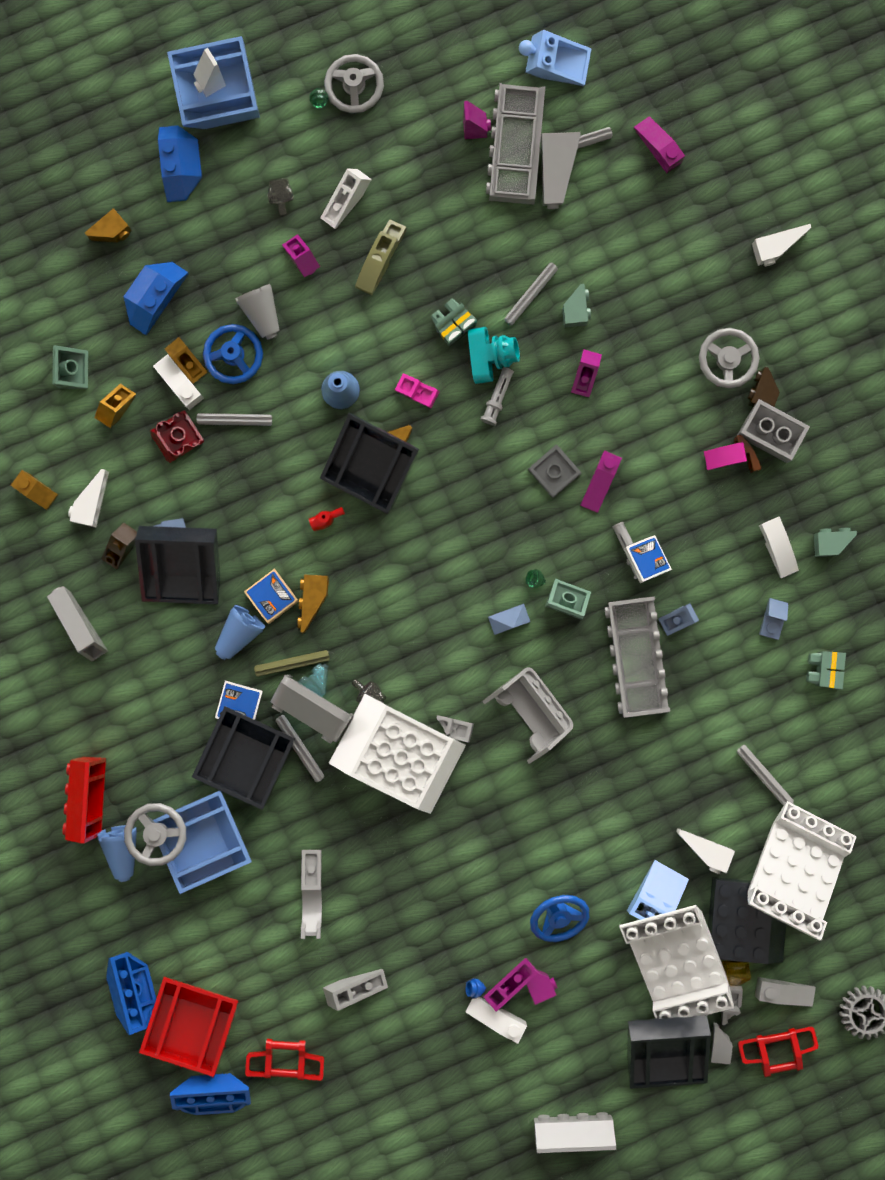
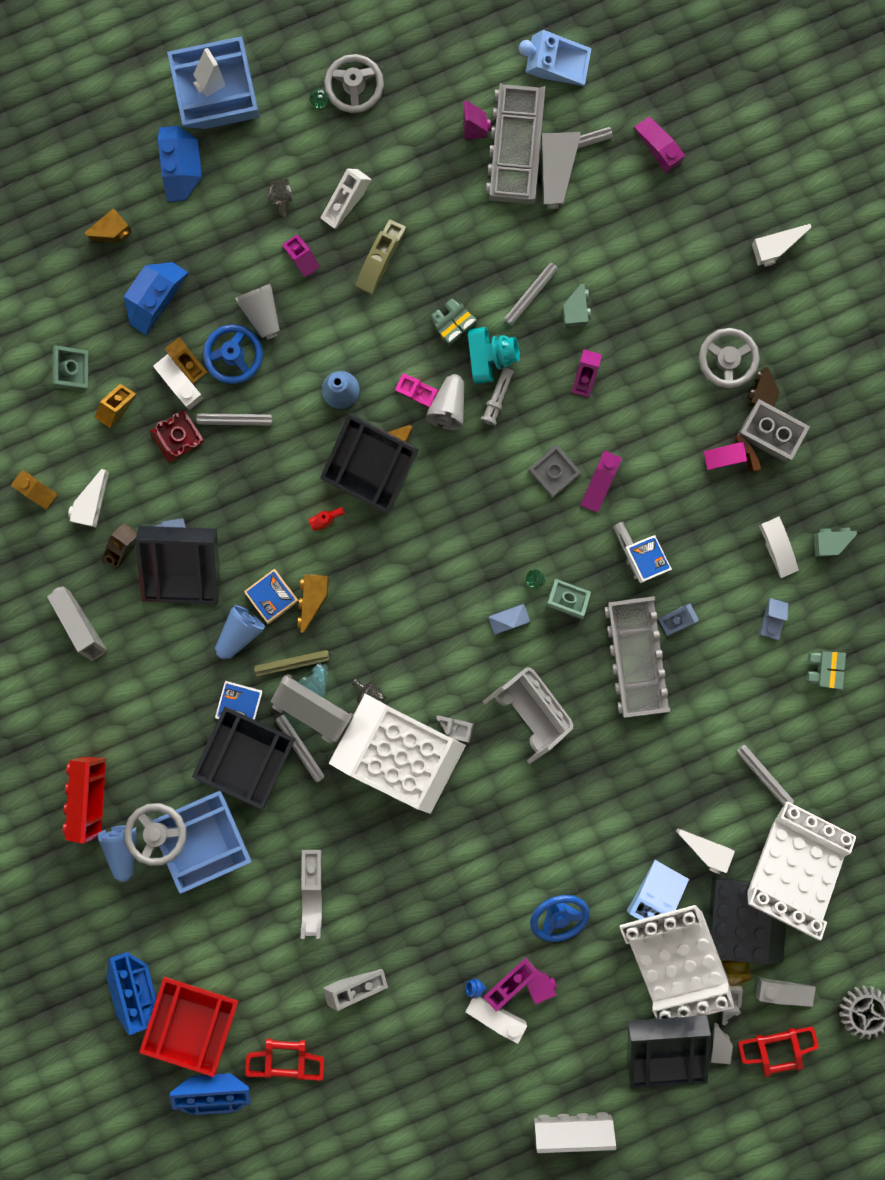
(448, 404): none -> light grey cone

